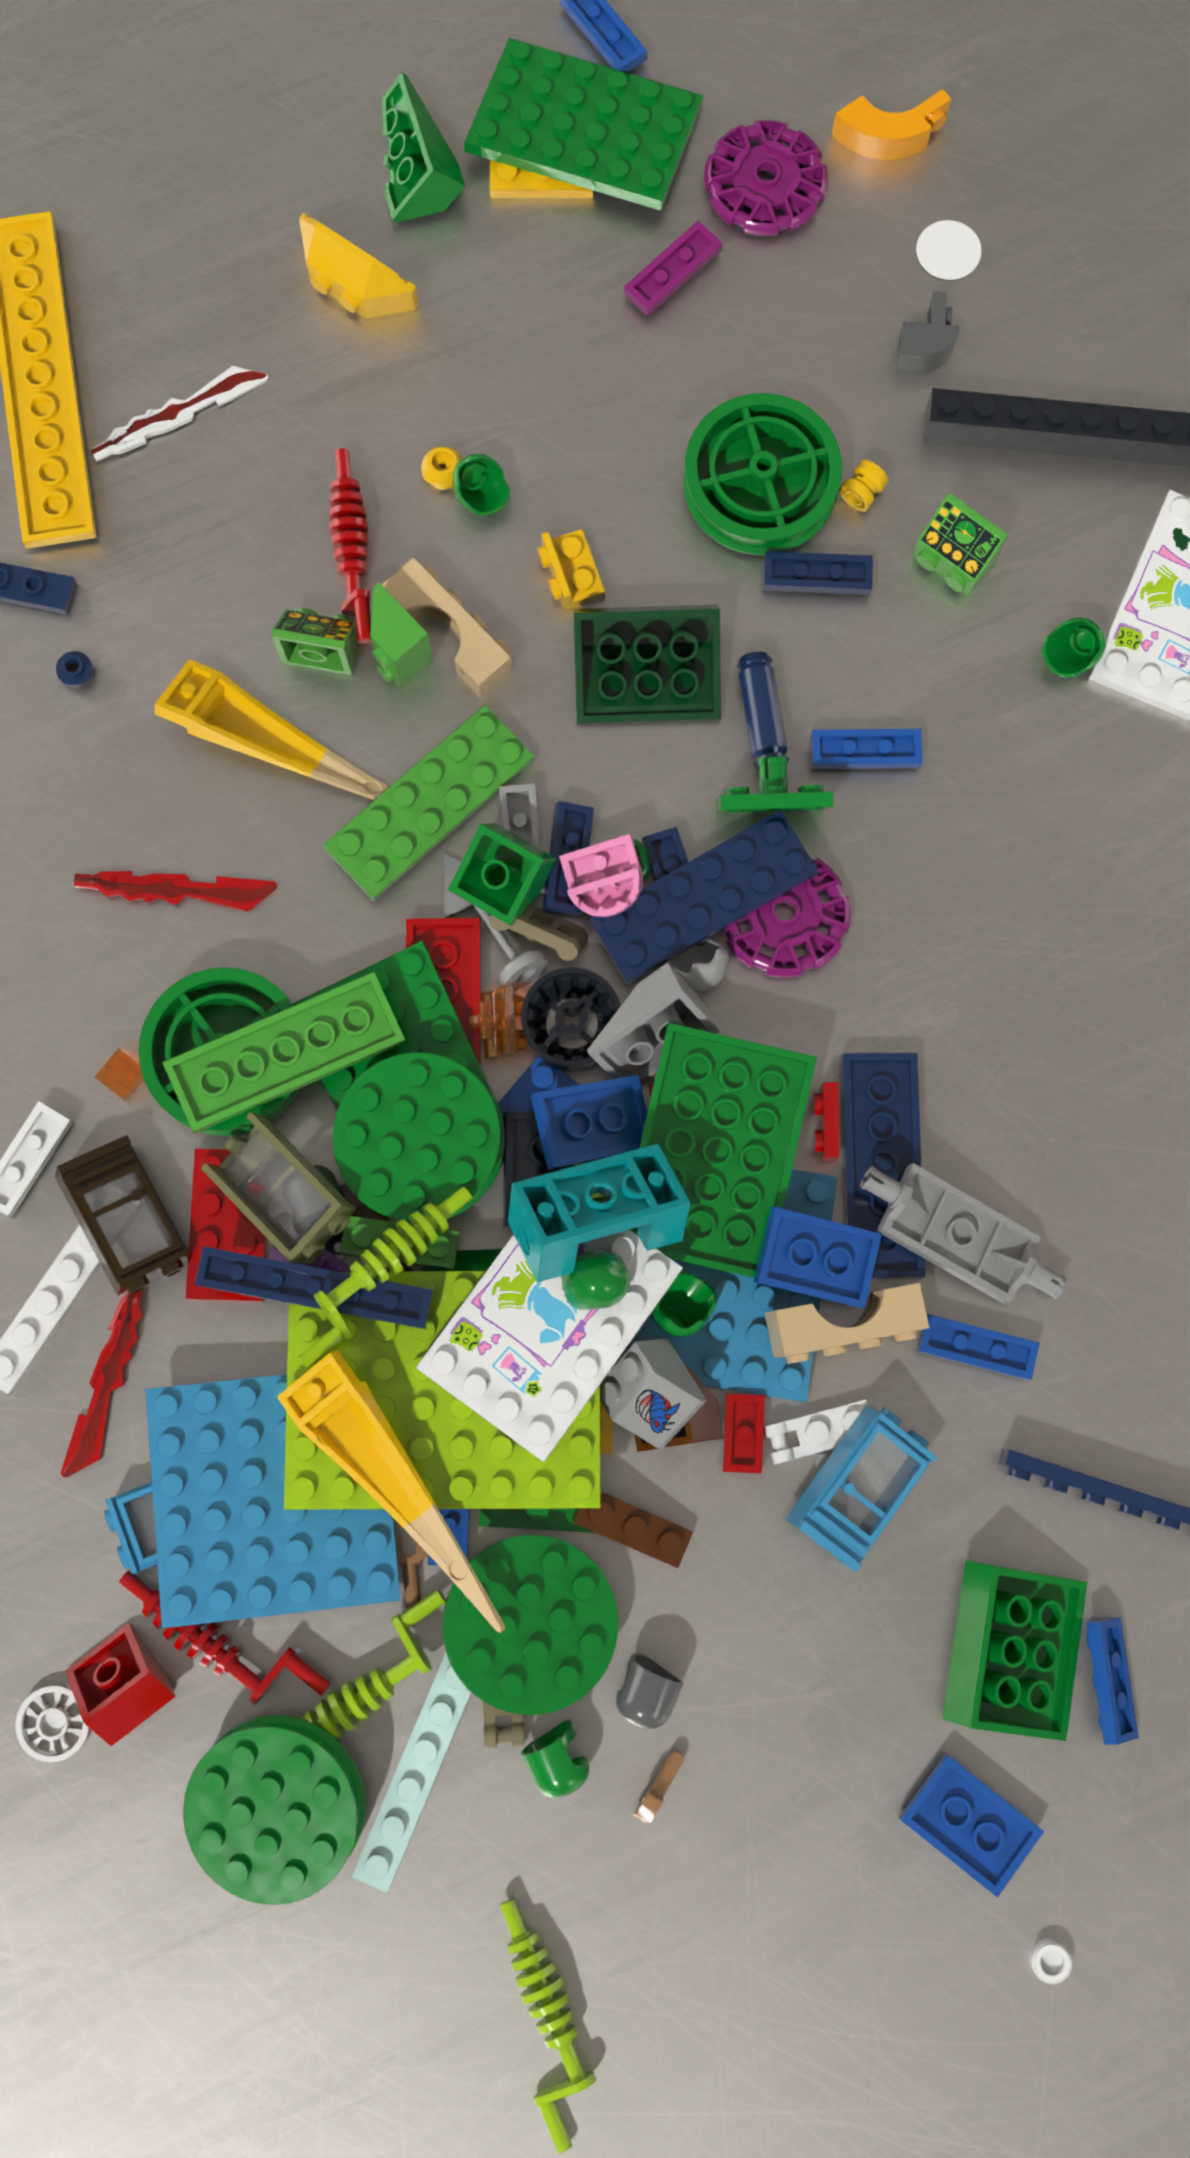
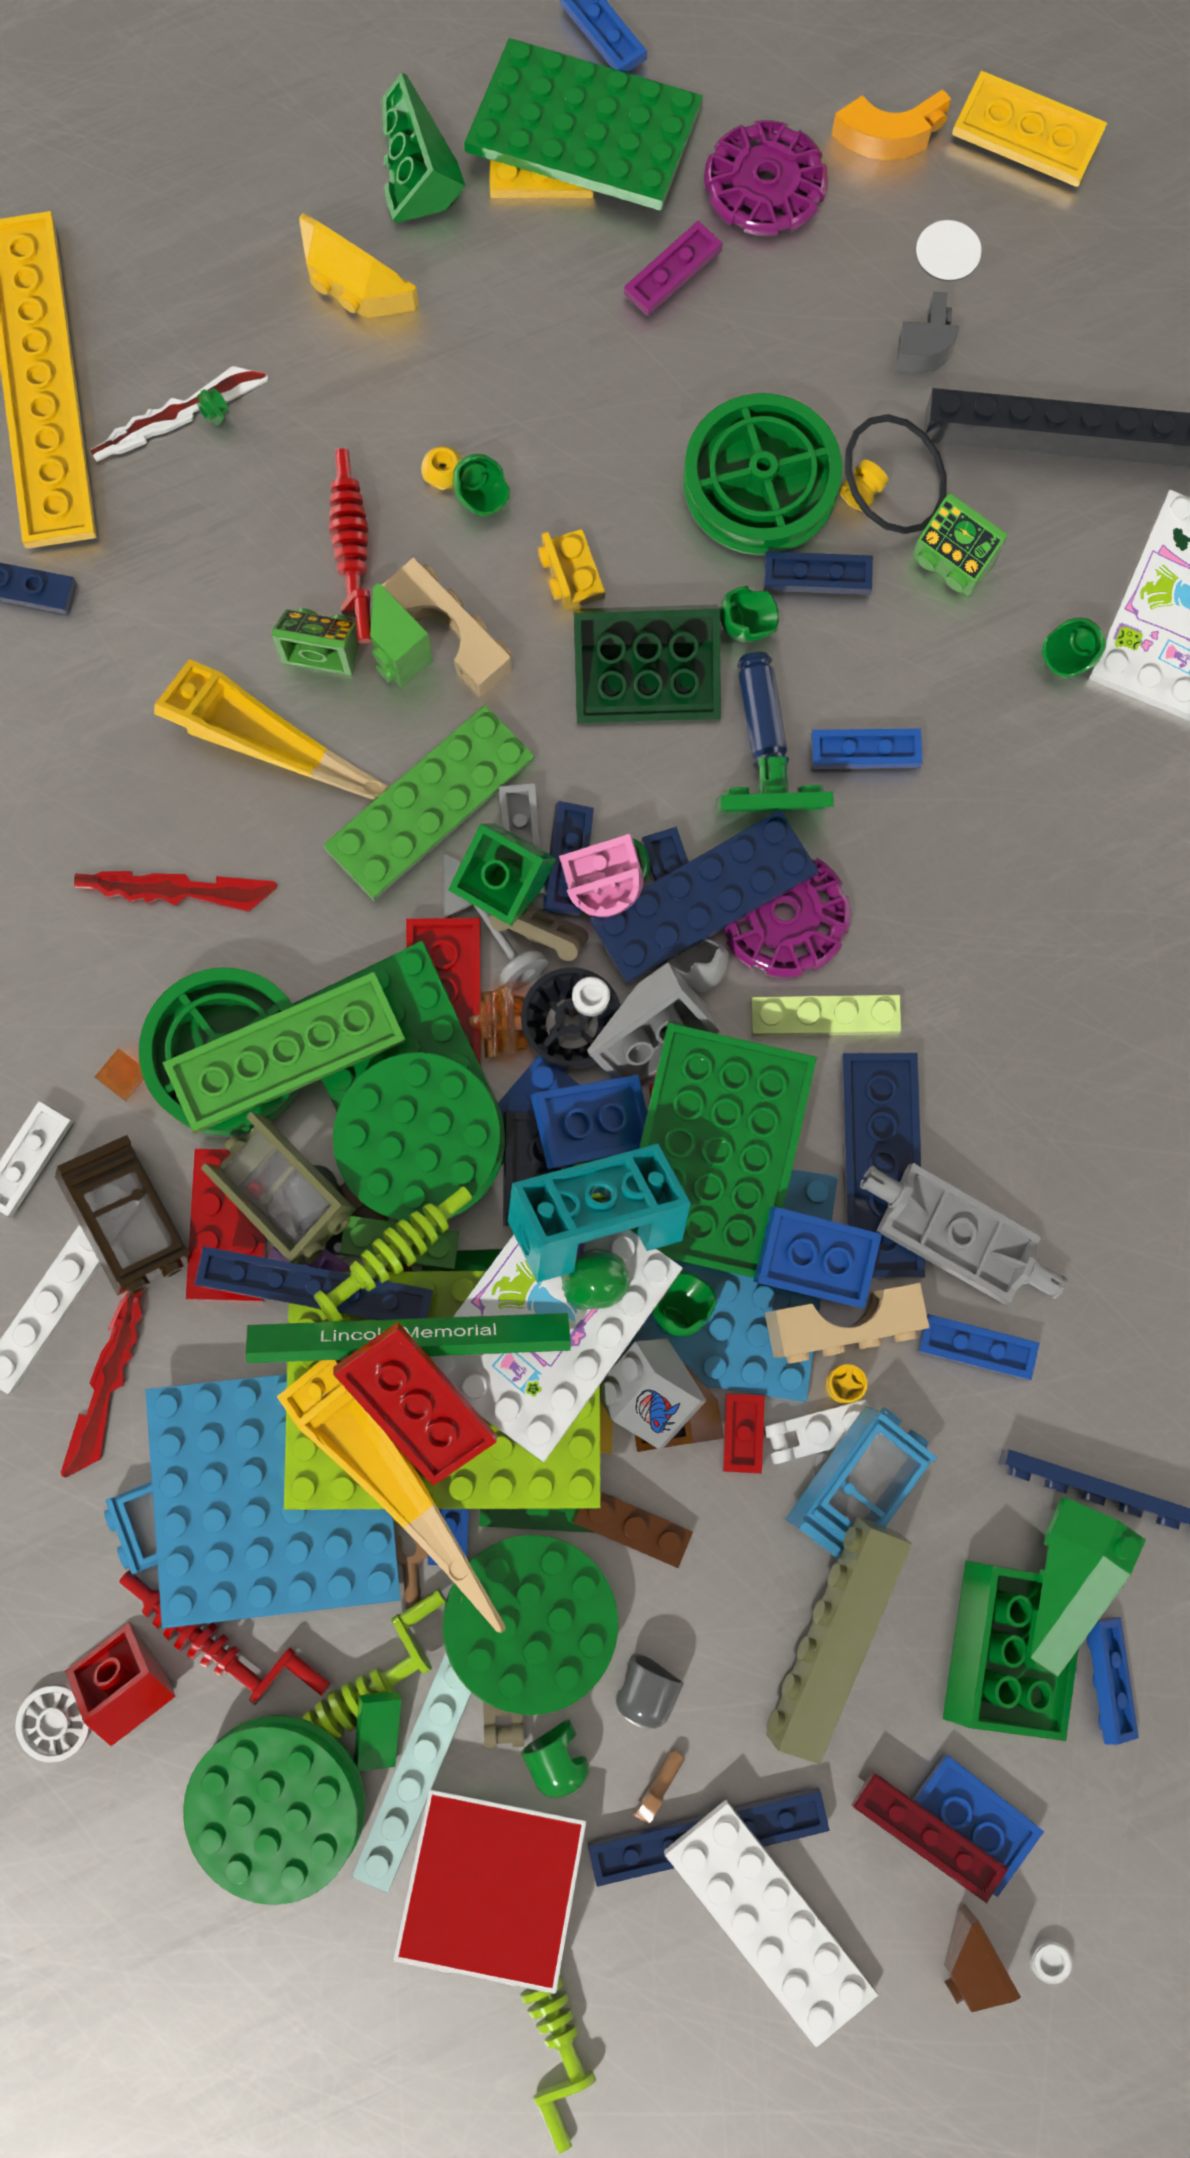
(76, 678): dark blue plate -> none
(212, 406): none -> green plate
(377, 1730): none -> green tile
(415, 1403): none -> red plate
(434, 1335): none -> green tile
(490, 1891): none -> red tile
(591, 996): none -> white tile
(643, 1850): none -> dark blue plate
(749, 614): none -> green hair
(771, 1923): none -> white plate
(825, 1015): none -> yellowish green plate
(827, 1106): red plate -> none
(837, 1640): none -> olive brick
(851, 1383): none -> yellow wheel
(852, 484): none -> black piece
(929, 1837): none -> dark red tile
(975, 1967): none -> reddish brown slope
(1029, 128): none -> yellow plate
(1083, 1573): none -> green wedge

